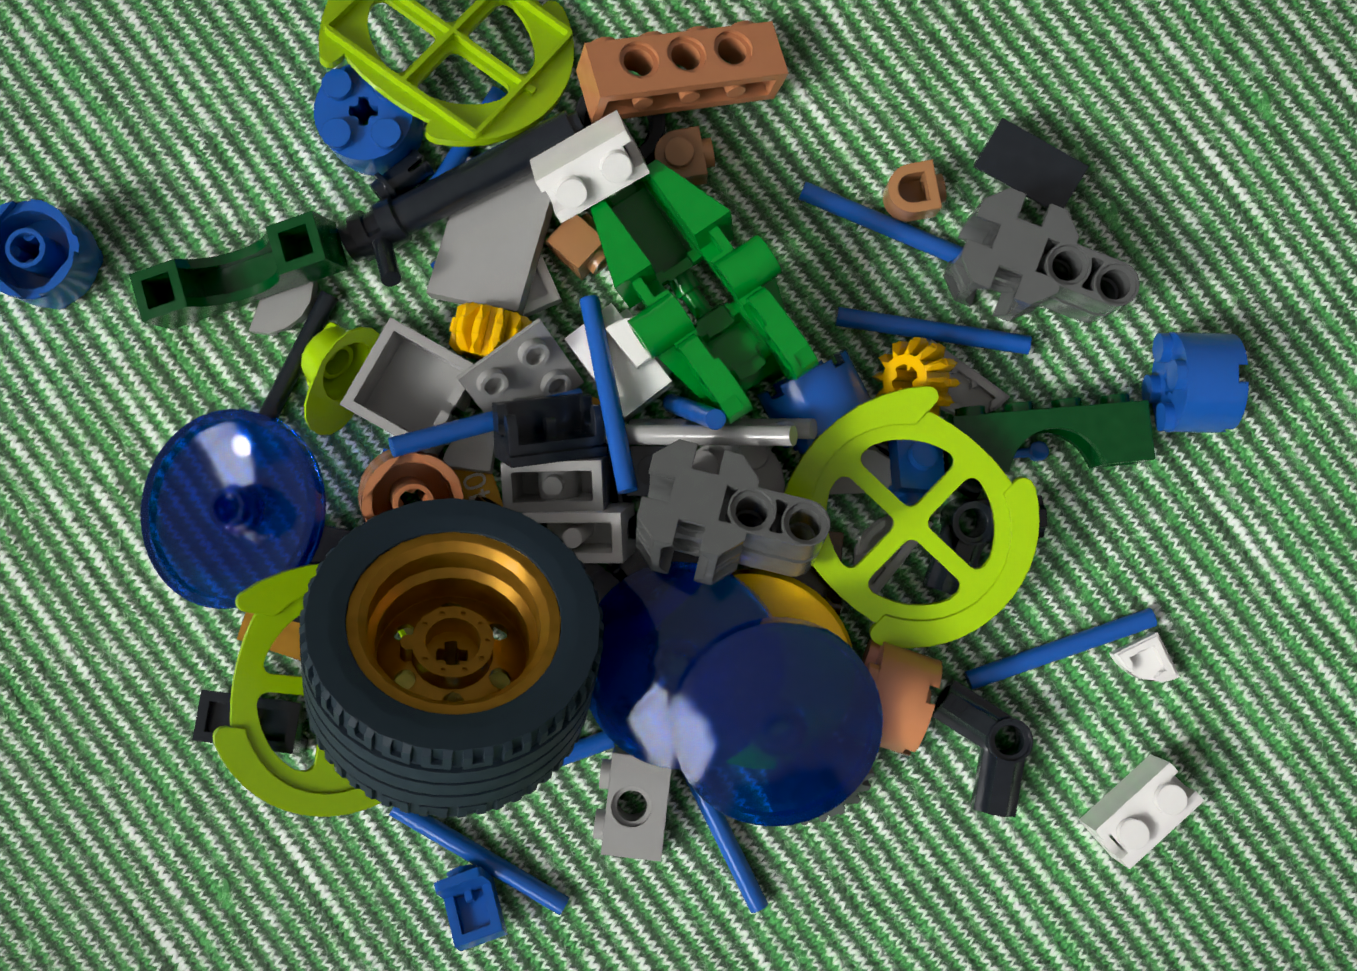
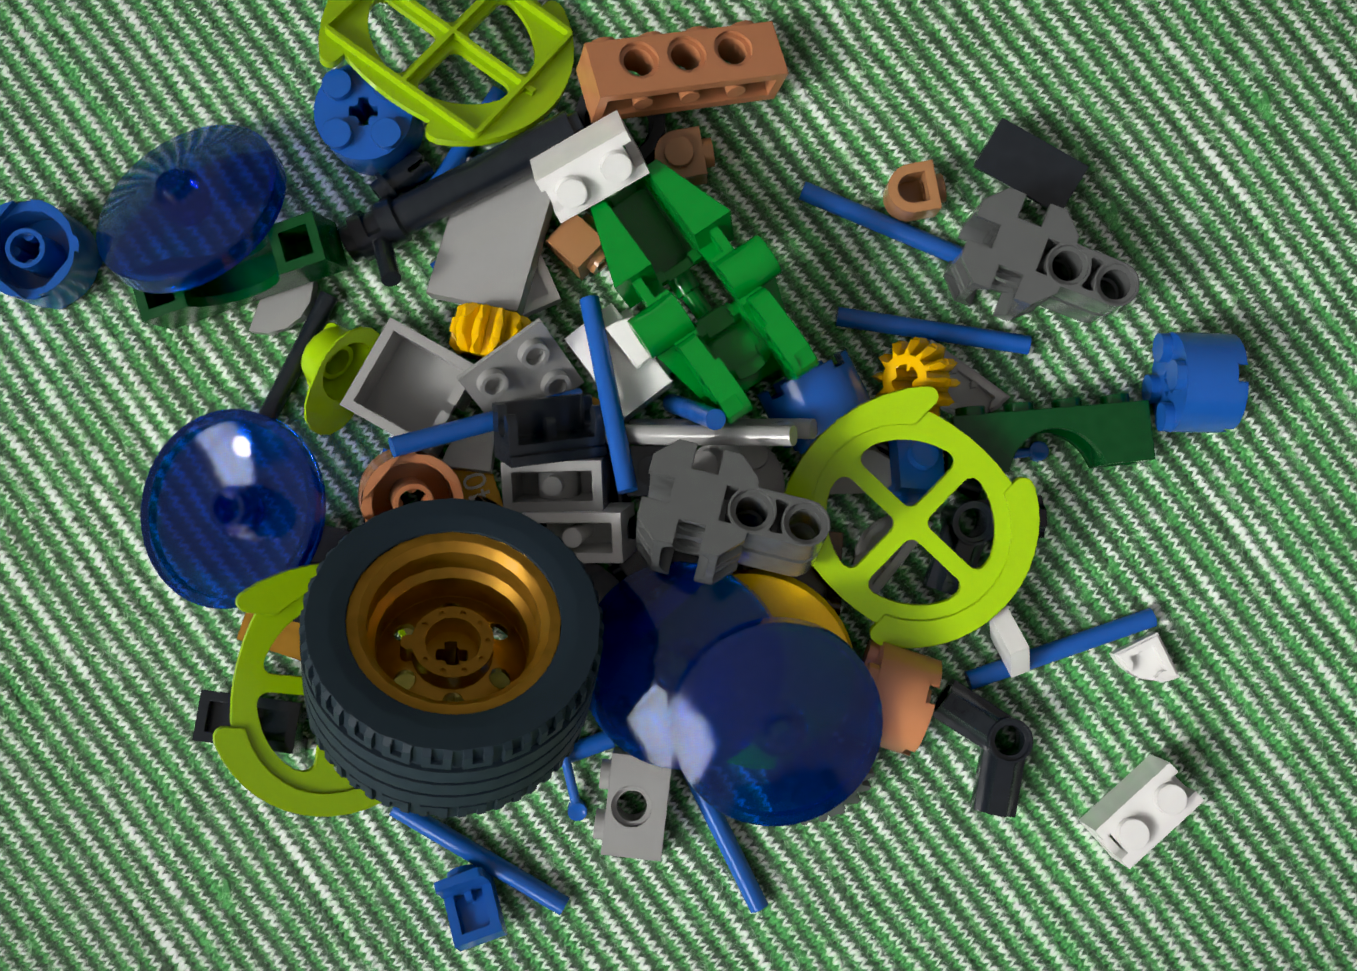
(191, 209): none -> clear blue dish
(576, 808): none -> blue hinge
(1010, 643): none -> white tile

